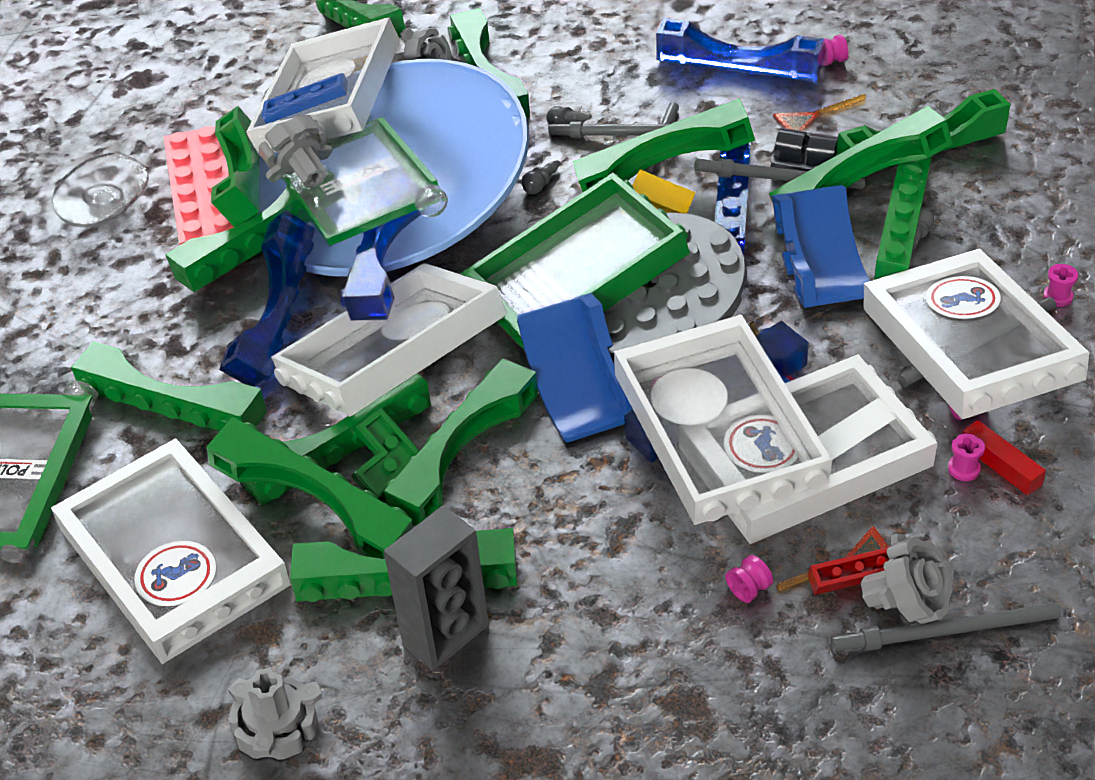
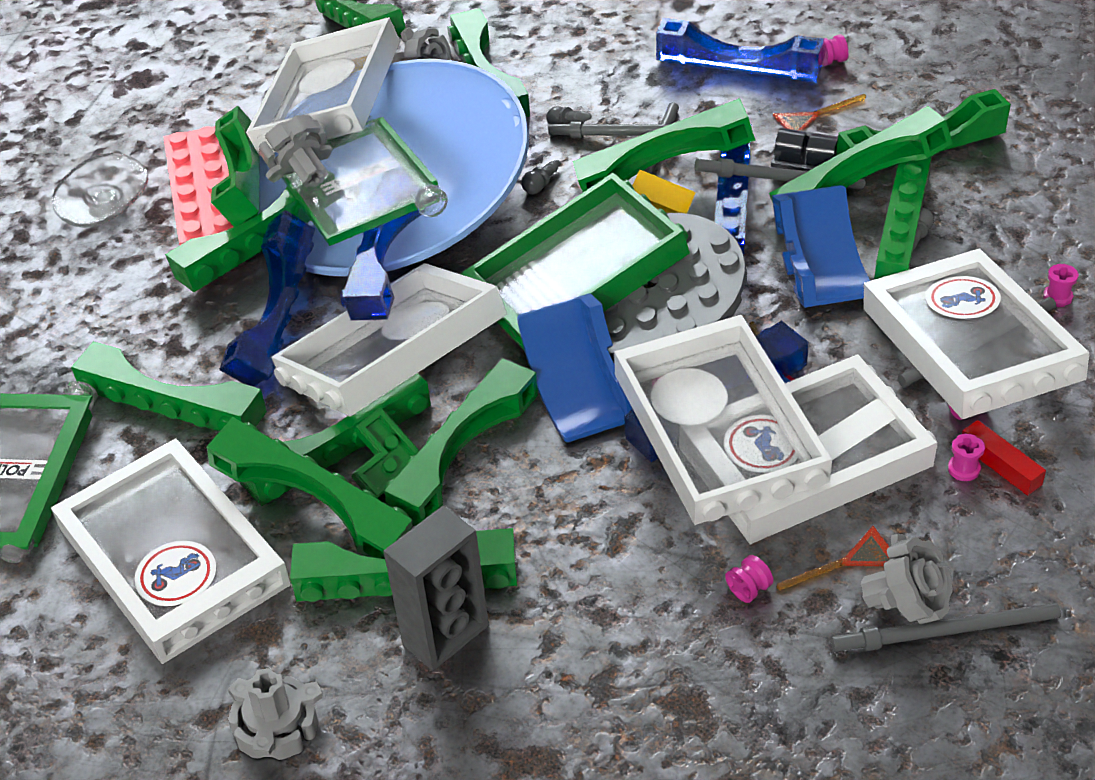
(304, 98): blue tile -> none
(846, 571): red piece -> none

